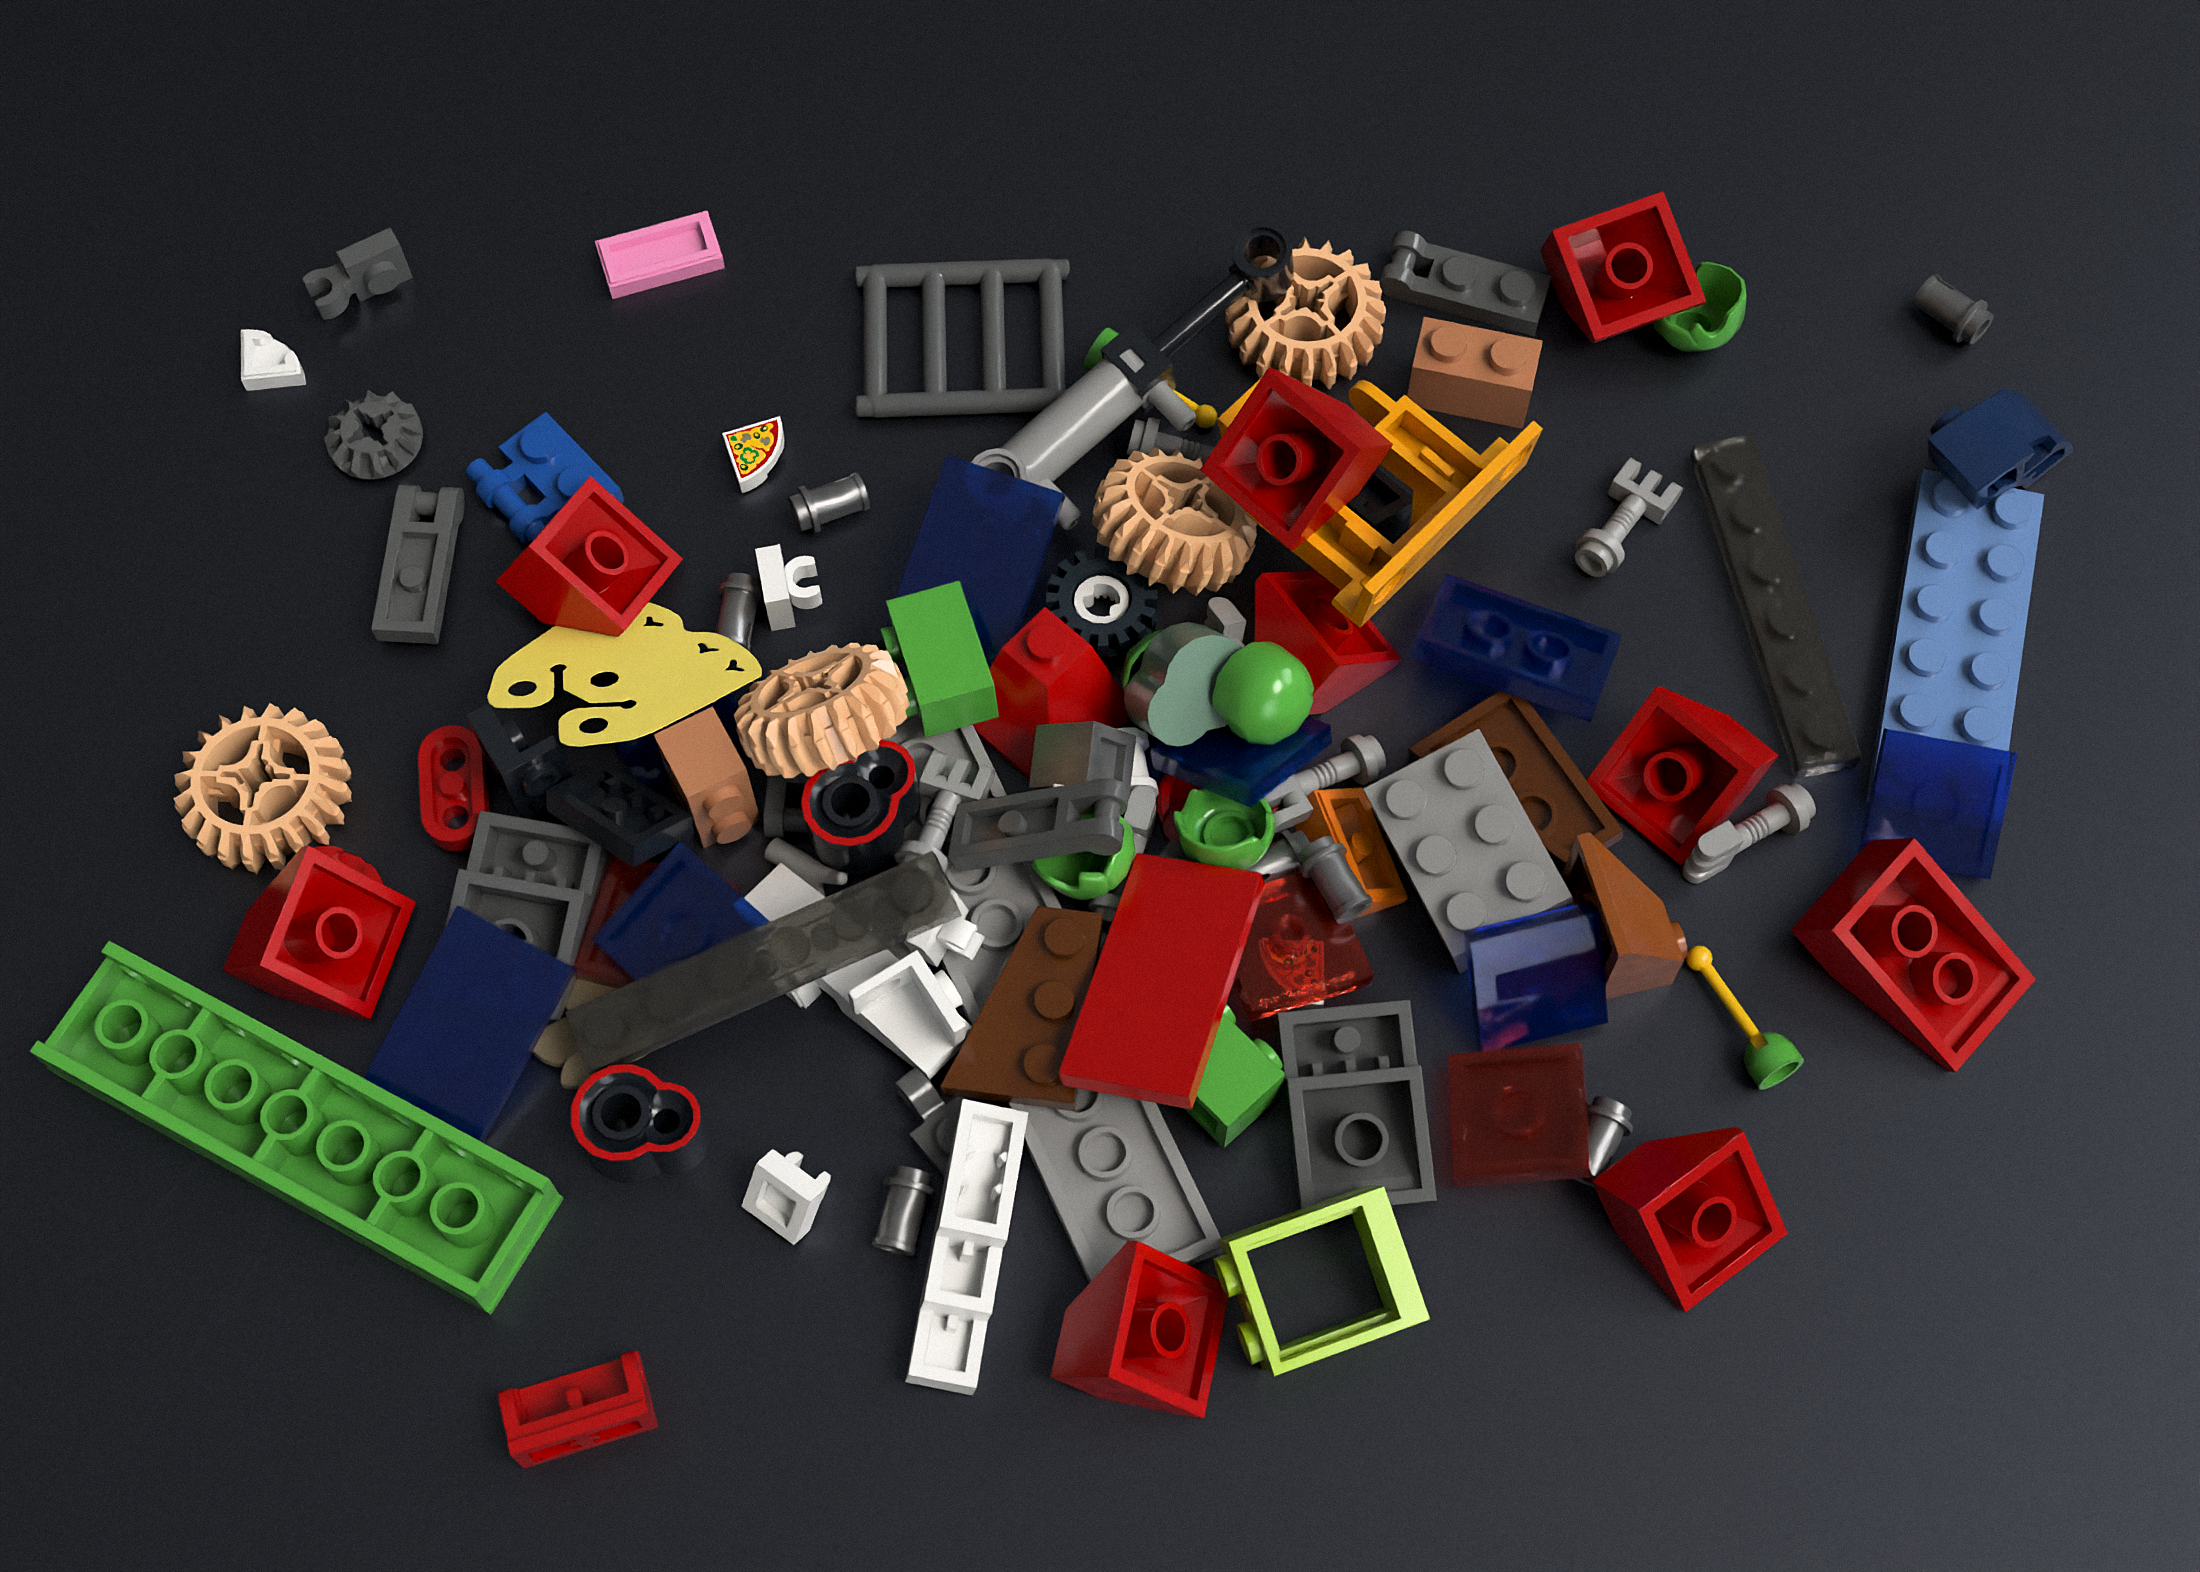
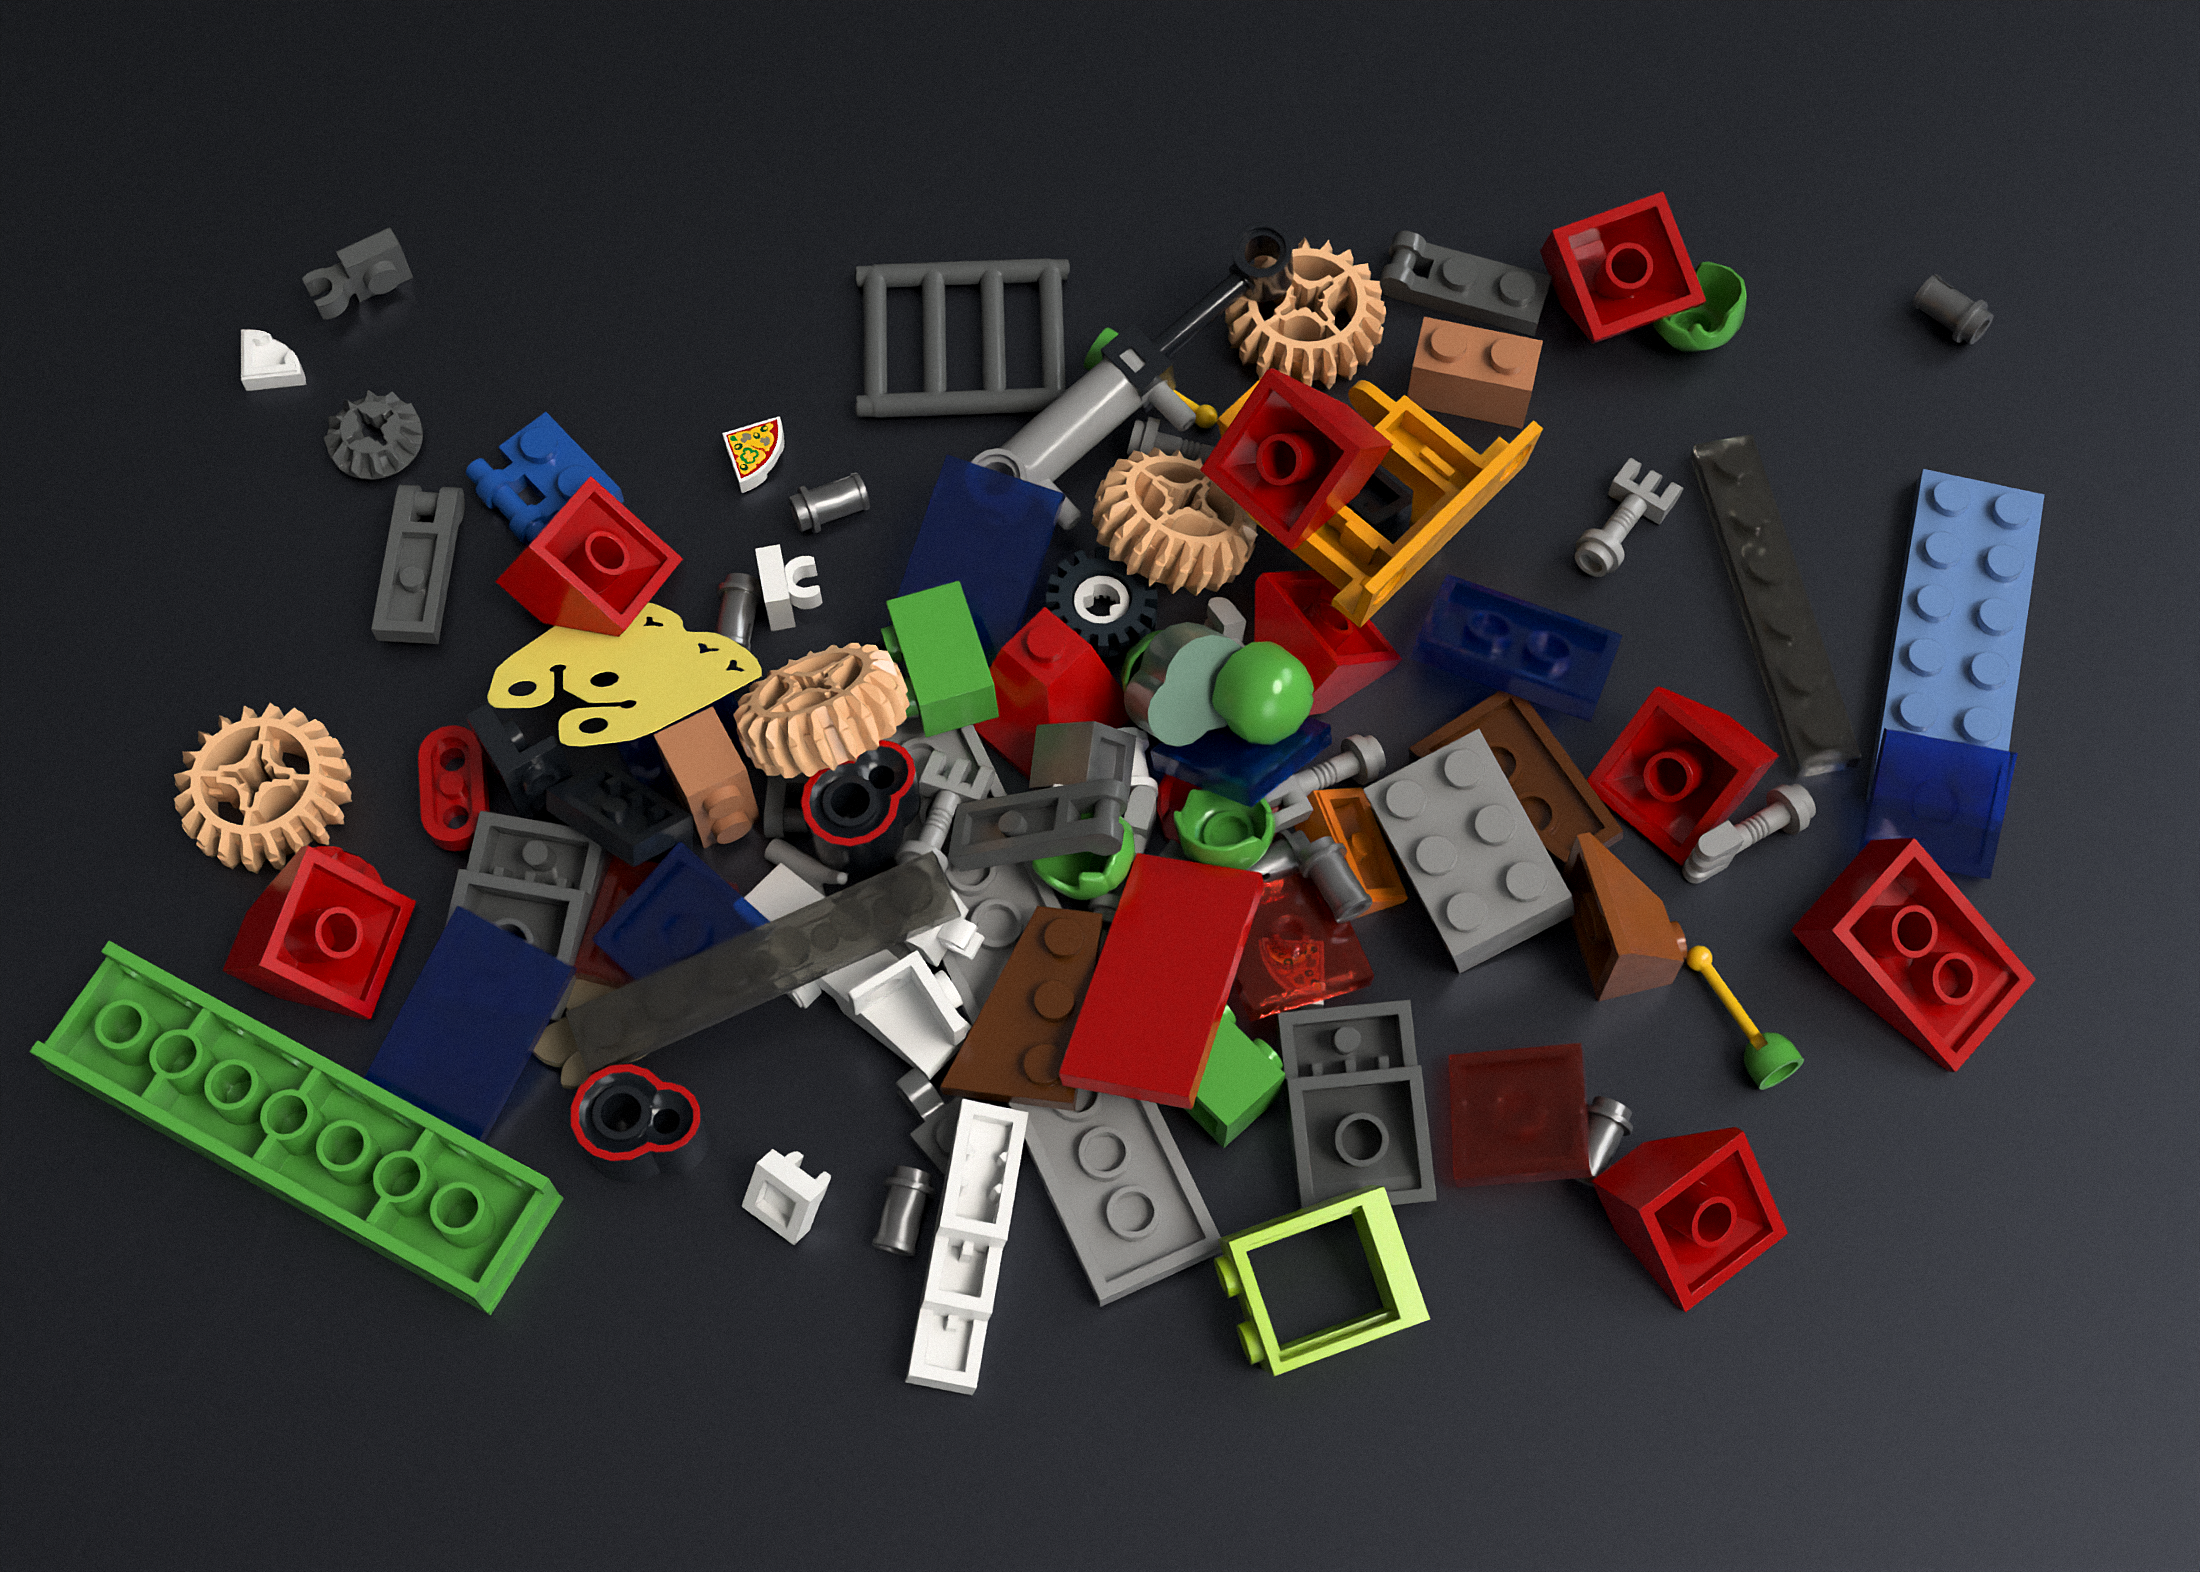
(577, 1411): red hinge -> none
(659, 254): bright pink tile -> none
(1144, 1333): red slope -> none
(1536, 976): clear blue tile -> none
(1995, 446): dark blue brick -> none

